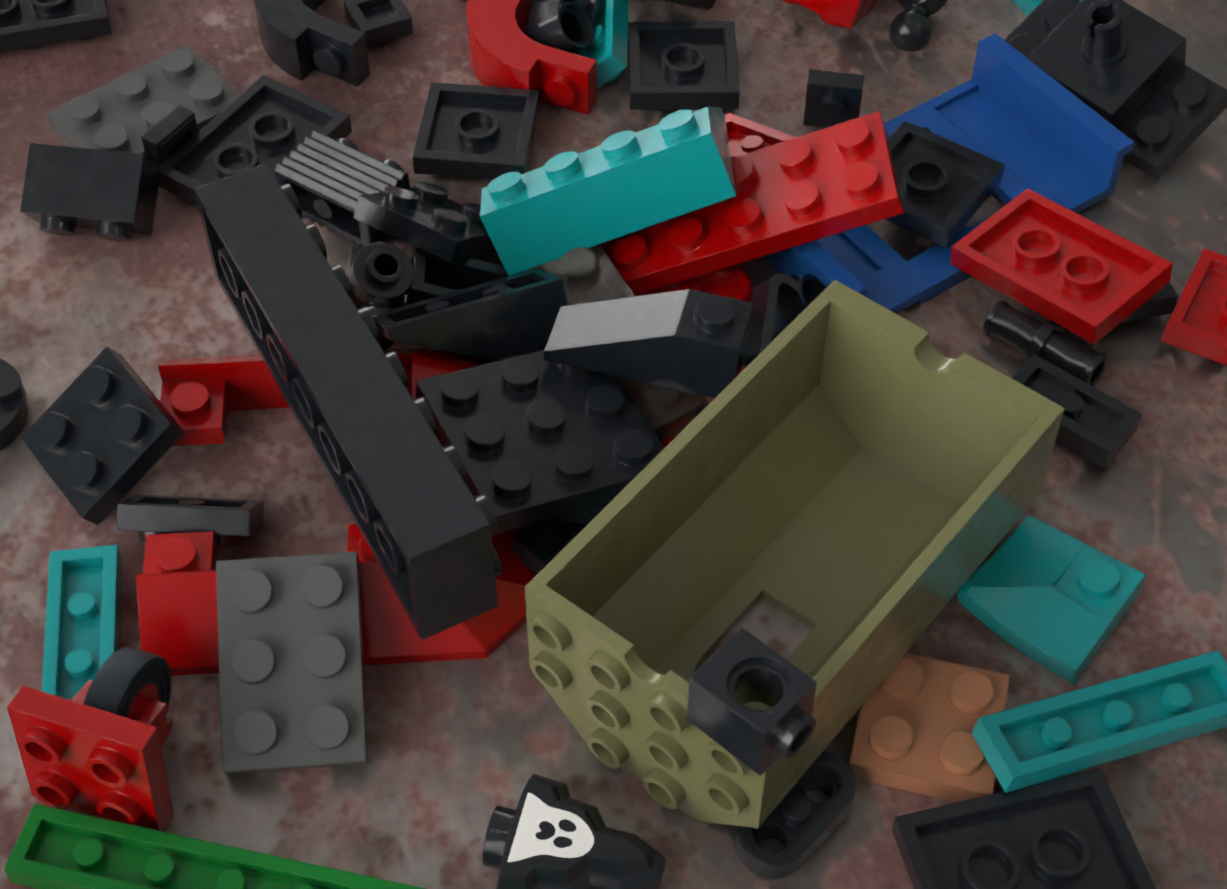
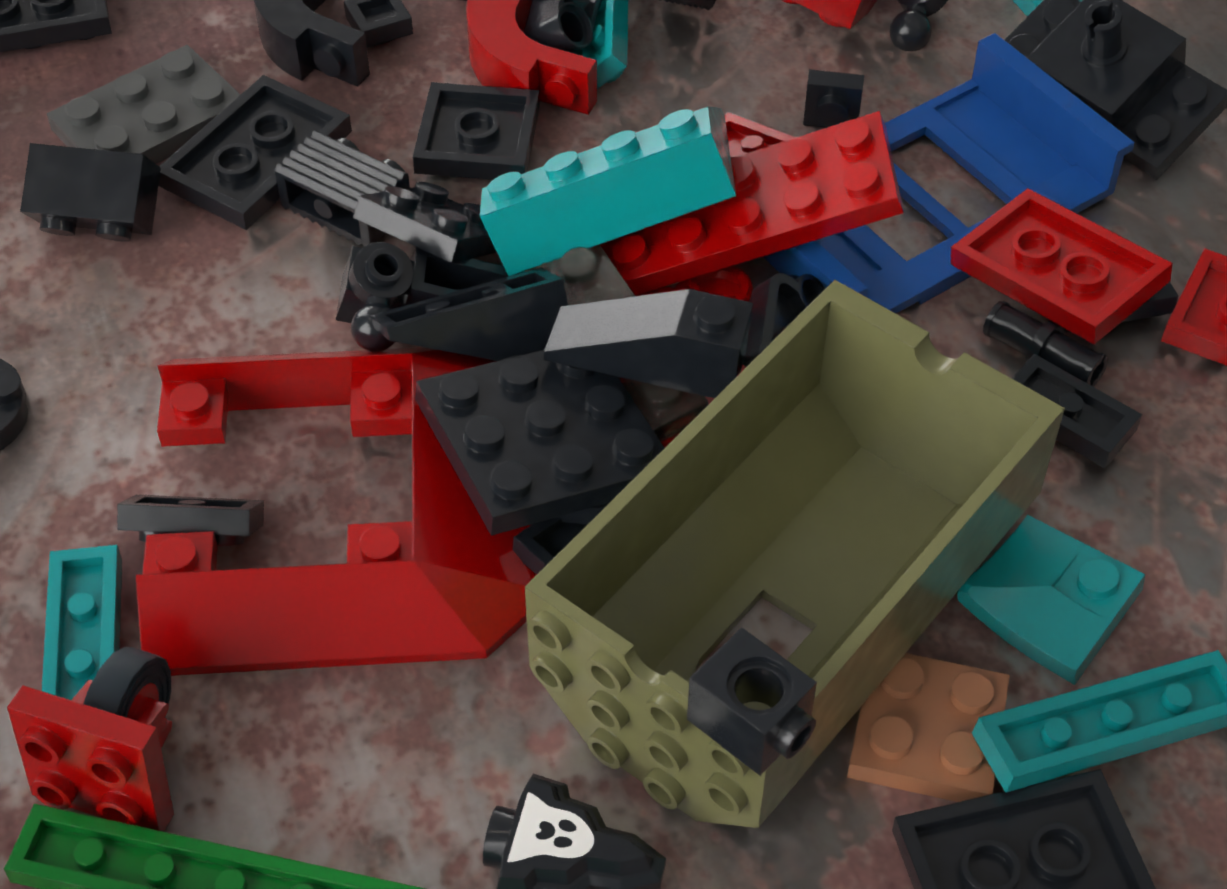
(102, 435): black plate -> none
(169, 134): black tile -> none
(291, 663): dark grey plate -> none
(352, 402): black brick -> none
(683, 65): black plate -> none
(799, 821): black plate -> none
(939, 182): black plate -> none

